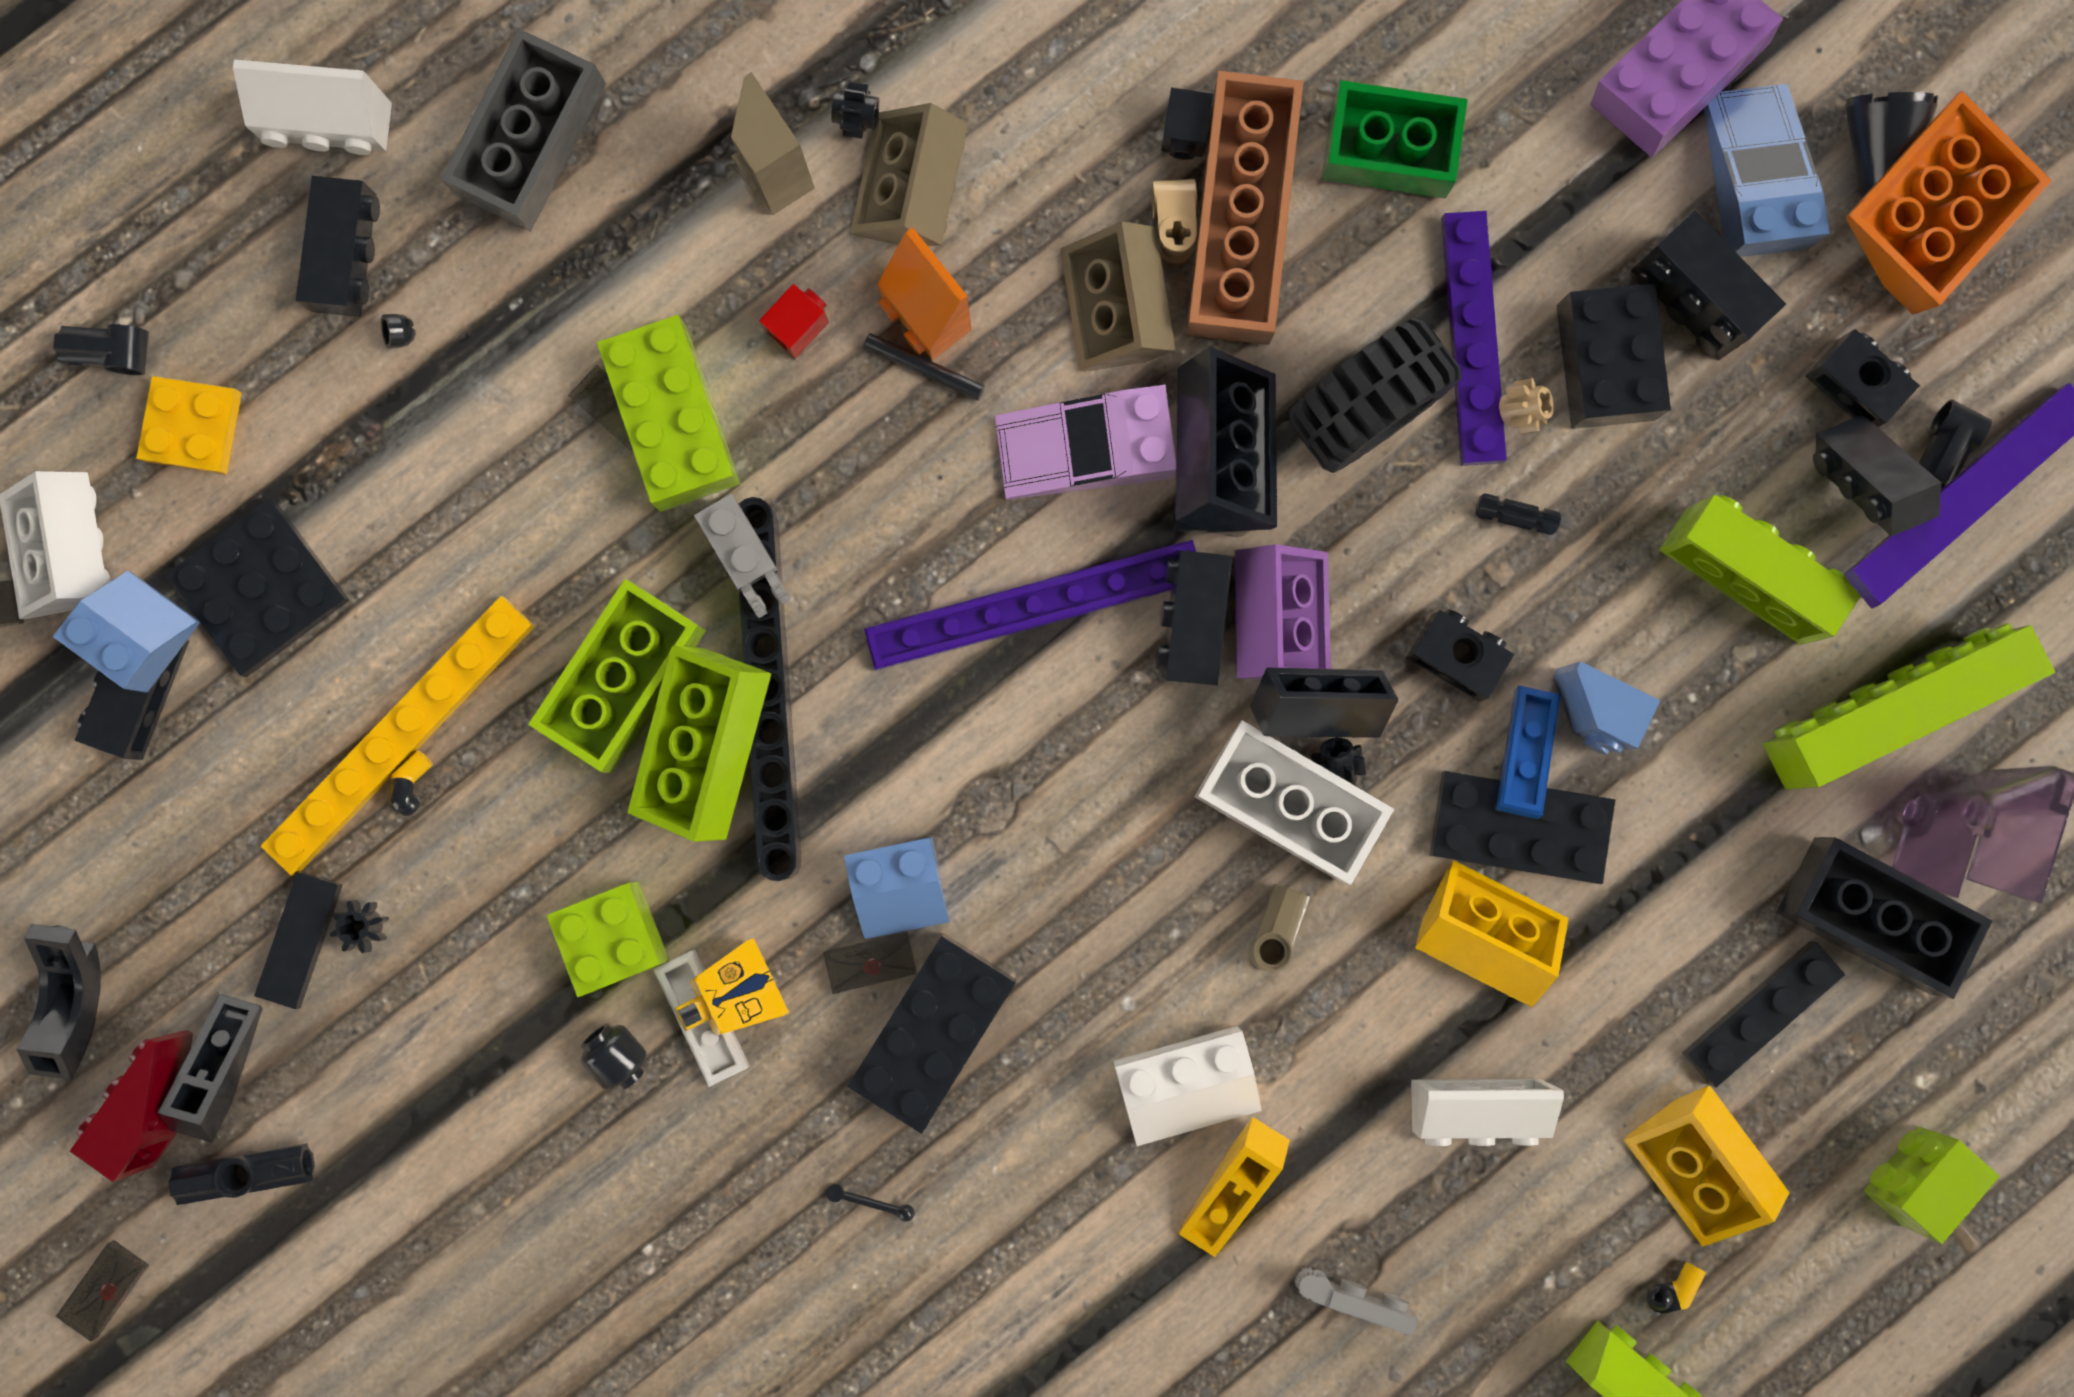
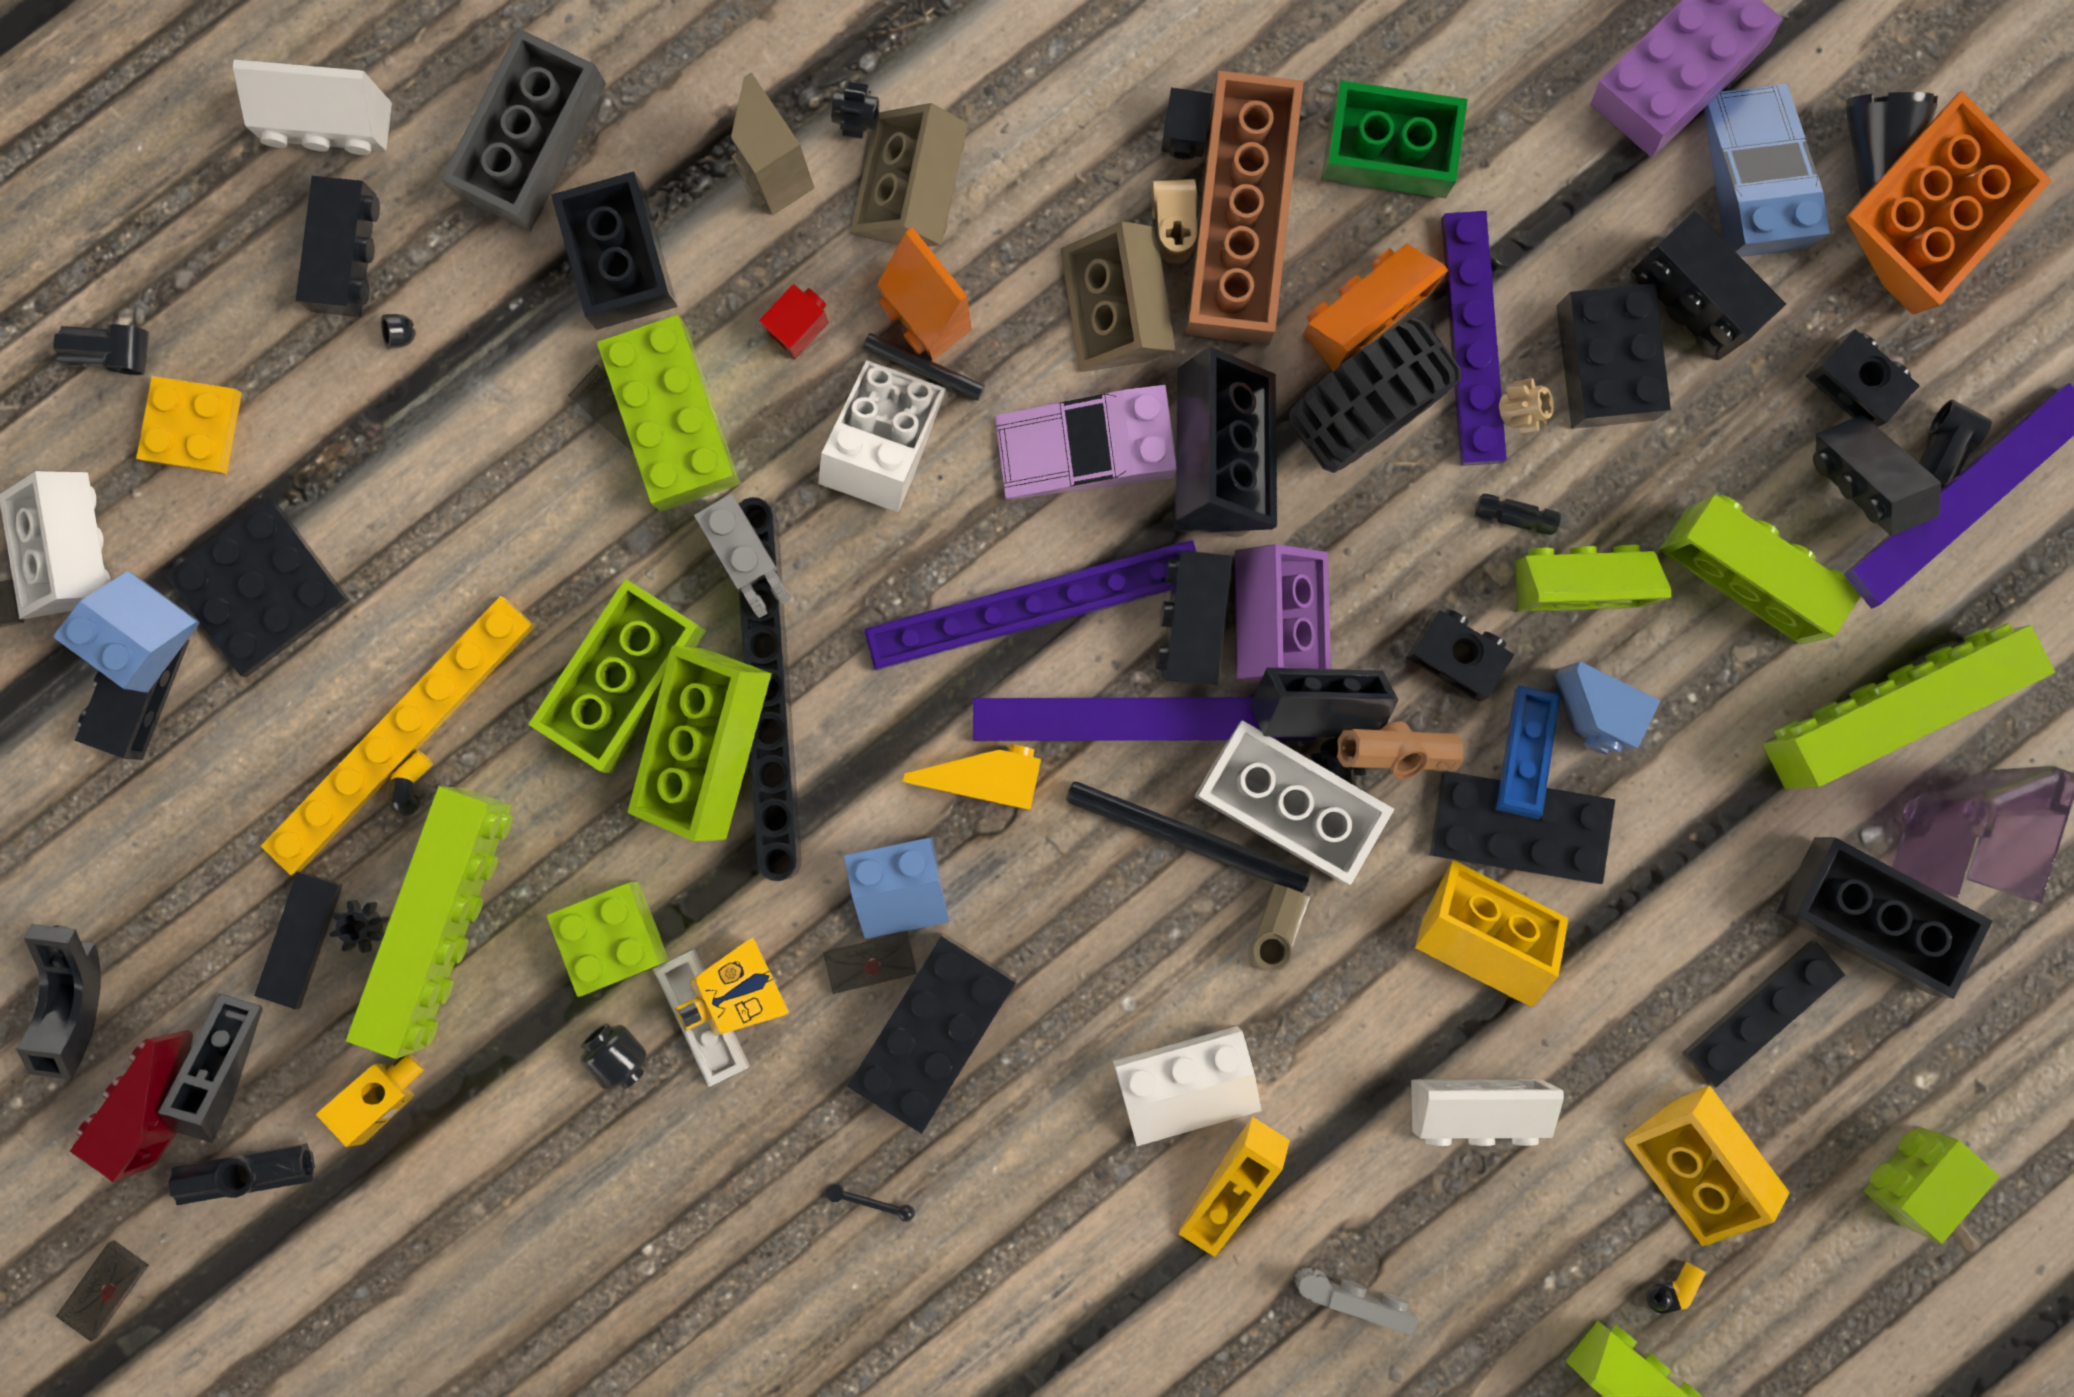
(356, 1110): none -> yellow torso
(430, 922): none -> lime brick
(614, 250): none -> black brick
(880, 436): none -> white slope
(991, 776): none -> yellow slope
(1113, 719): none -> dark purple tile
(1187, 836): none -> black axle
(1372, 303): none -> orange slope
(1400, 750): none -> medium nougat piece
(1589, 579): none -> lime slope

